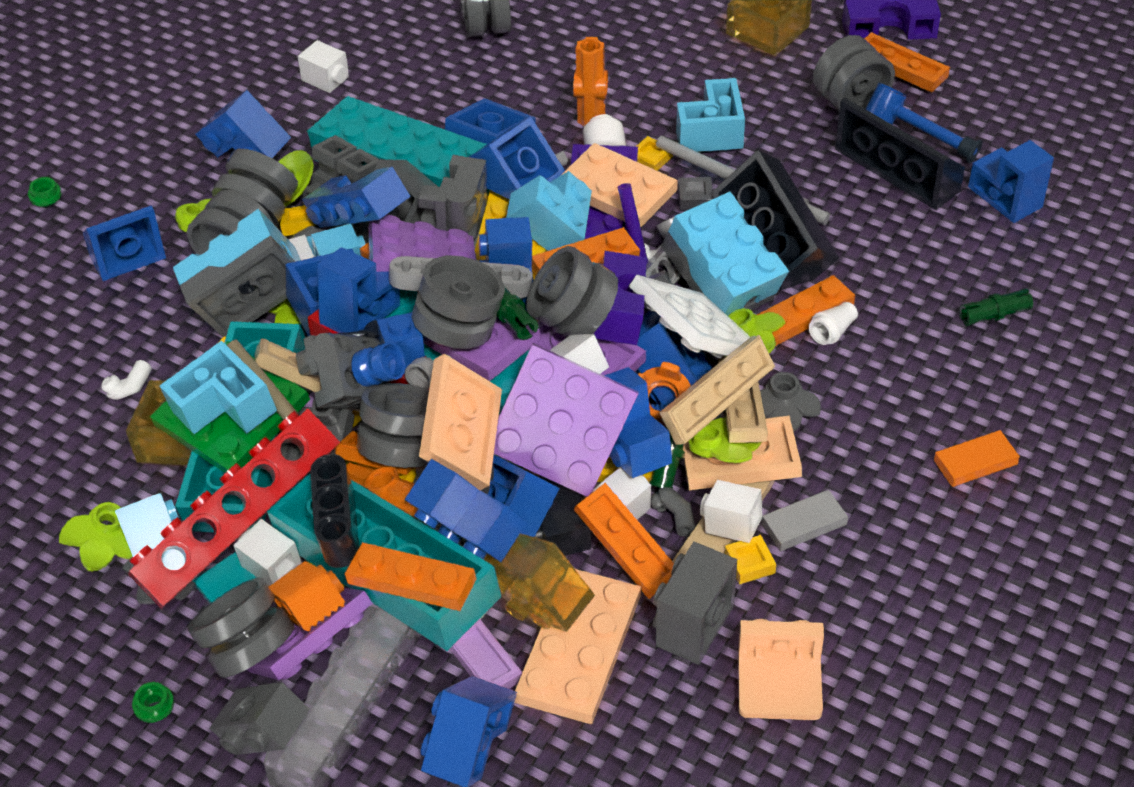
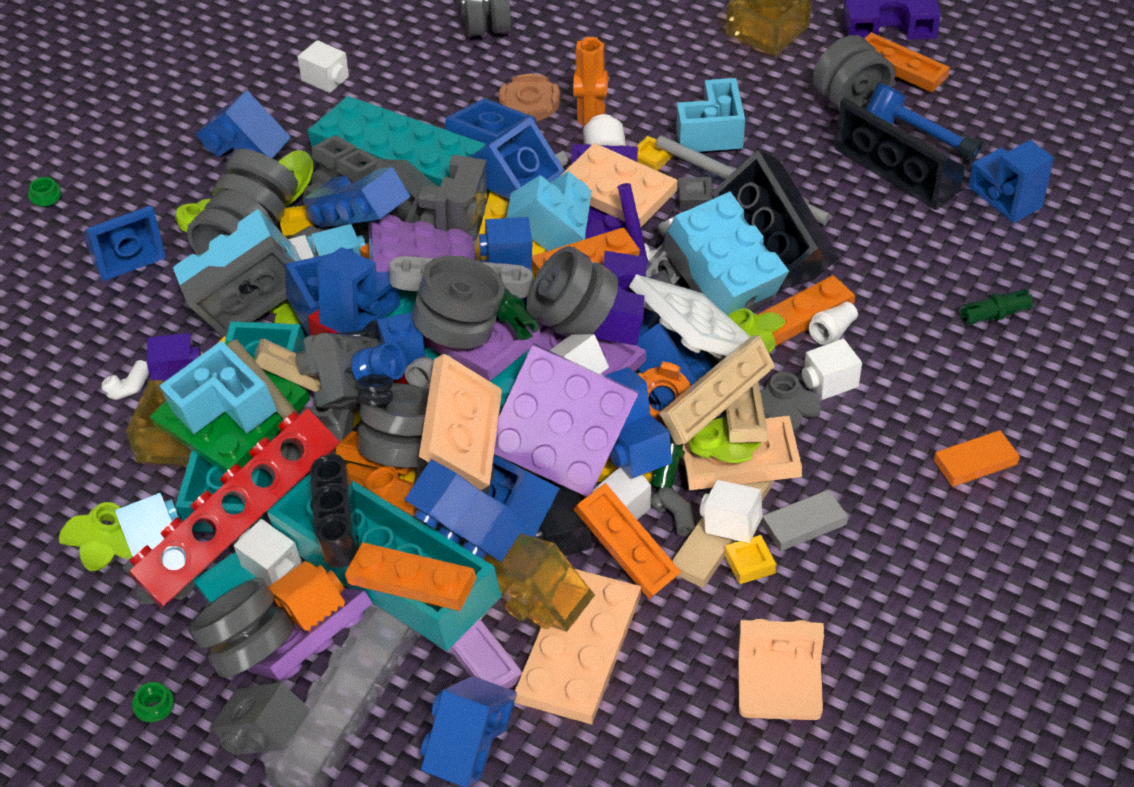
(169, 355): none -> dark purple brick
(375, 389): none -> black bush
(538, 104): none -> nougat tile
(694, 602): dark grey brick -> none
(832, 369): none -> white brick

